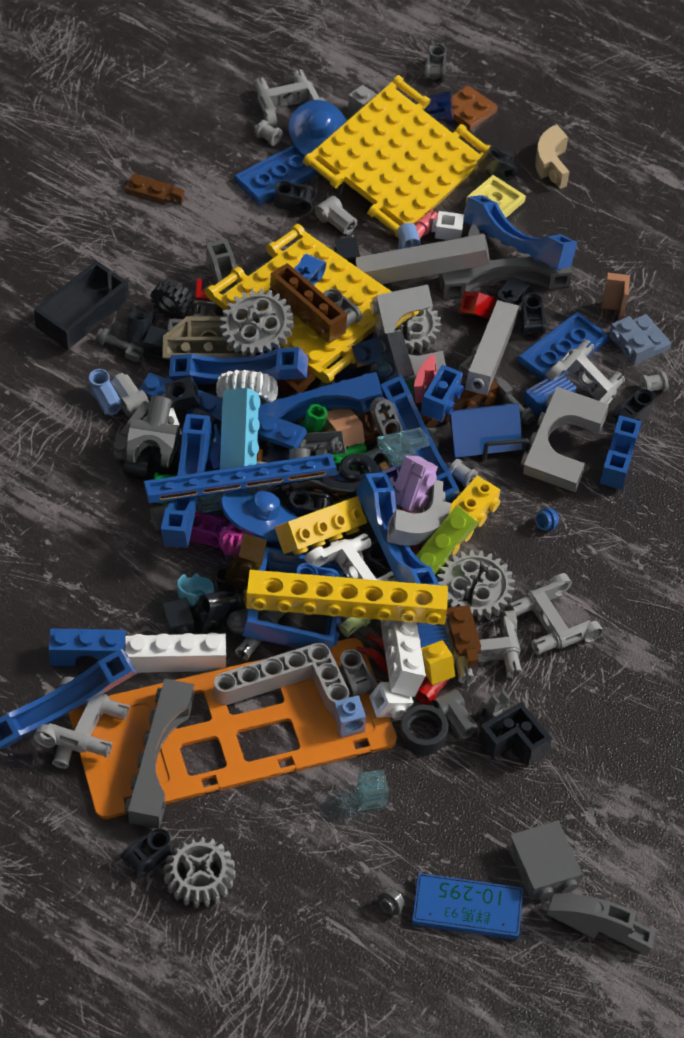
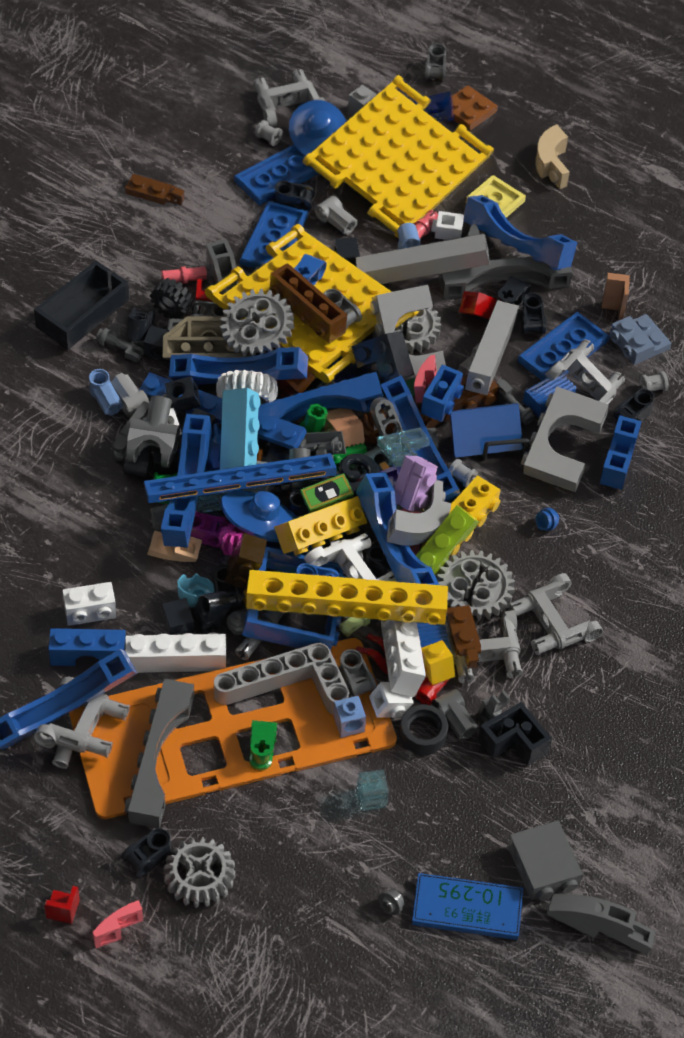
(62, 905): none -> red panel
(89, 603): none -> white brick
(110, 928): none -> coral slope
(181, 554): none -> light nougat slope
(185, 274): none -> coral pin
(262, 744): none -> green piece
(273, 224): none -> blue tile
(326, 493): none -> tile
(497, 163): black piece -> none

